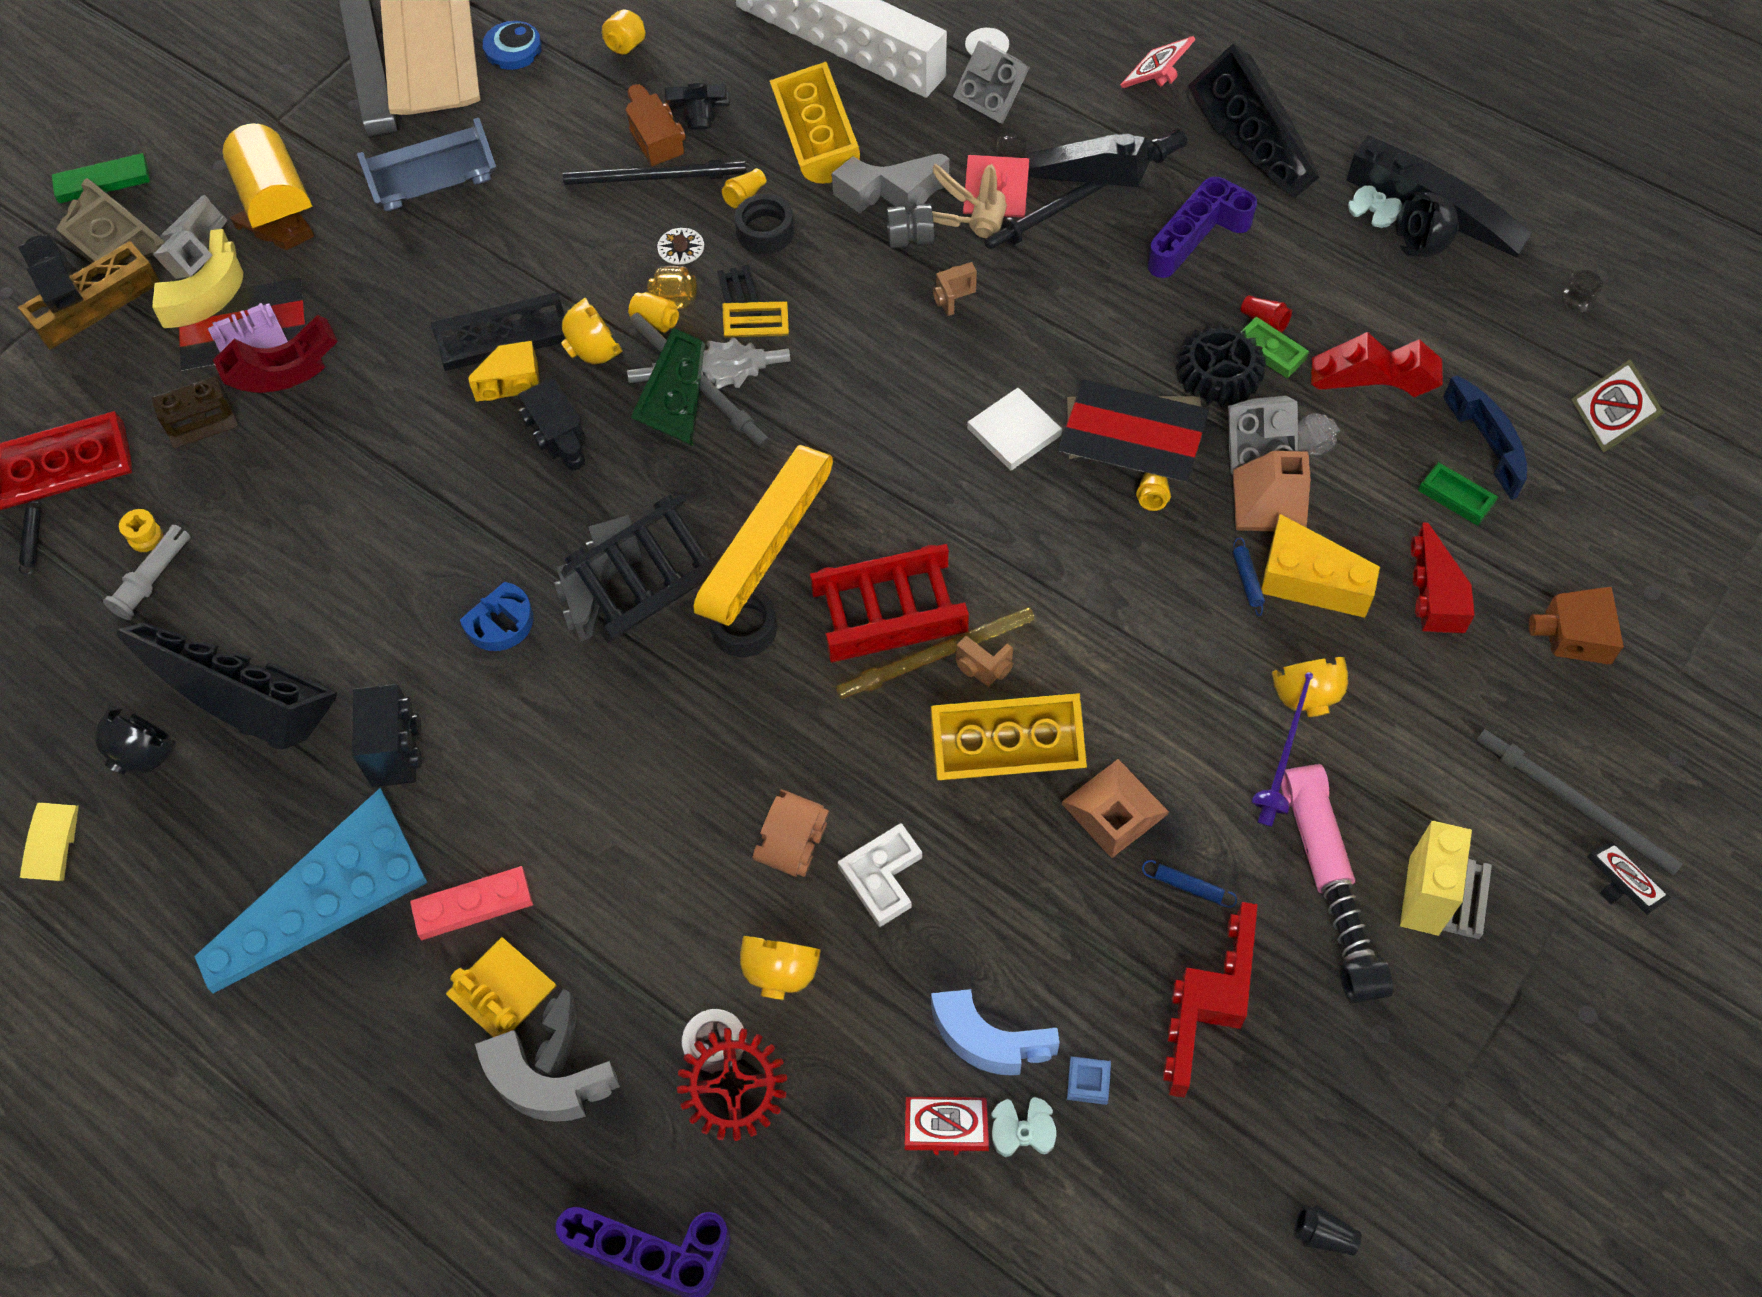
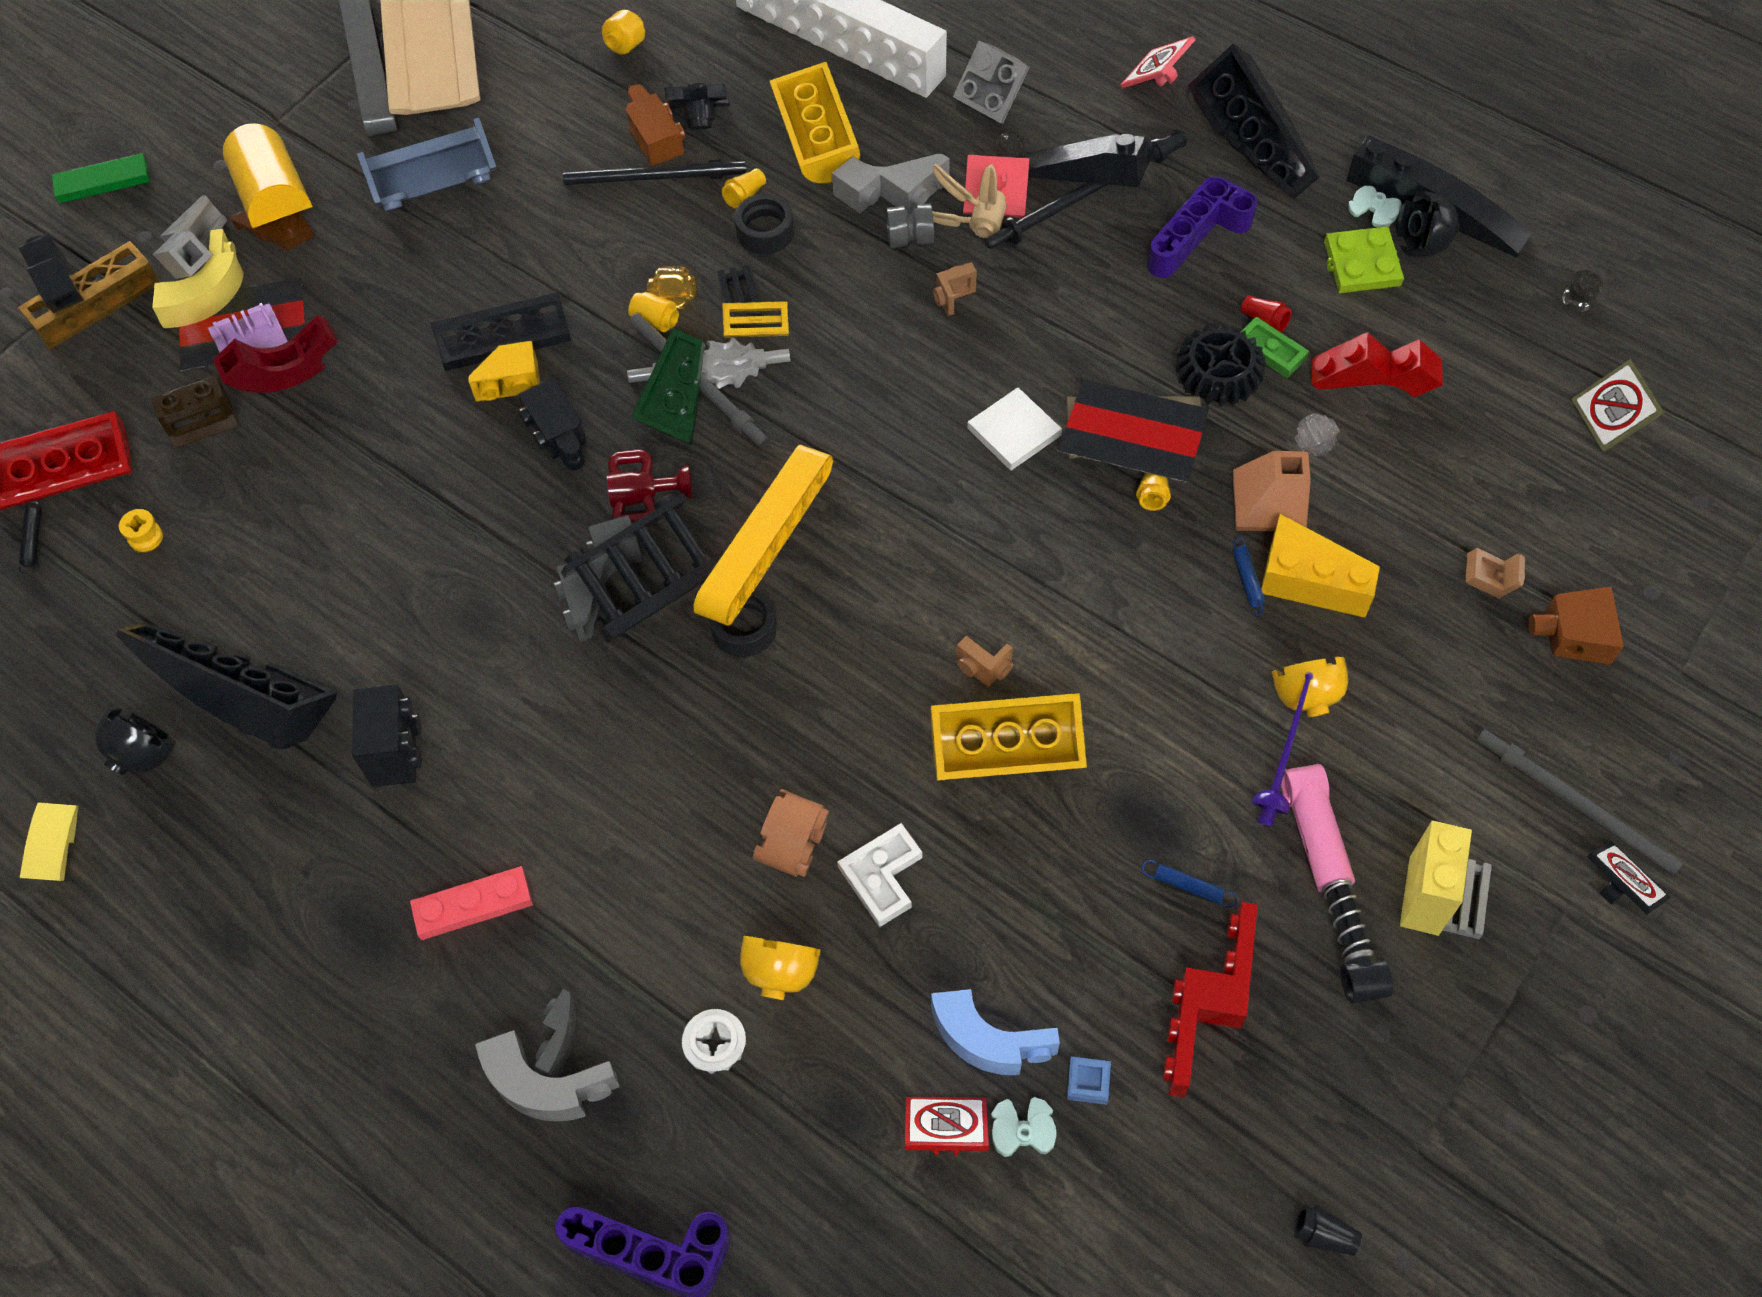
(101, 225): dark tan wing -> none
(139, 583): light grey pin -> none
(337, 882): dark azure wing -> none
(500, 989): yellow hinge -> none
(506, 599): blue piece -> none
(512, 44): blue tile -> none
(588, 335): yellow cylinder -> none
(638, 487): none -> dark red piece
(680, 246): piece -> none
(698, 1087): red gear -> none
(873, 679): clear yellow bar -> none
(895, 632): red fence -> none
(989, 36): white piece -> none
(1115, 808): nougat slope -> none
(1261, 427): light grey slope -> none
(1363, 259): none -> lime plate
(1444, 590): red slope -> none
(1458, 493): green tile -> none
(1472, 403): dark blue slope -> none
(1494, 574): none -> medium nougat bracket

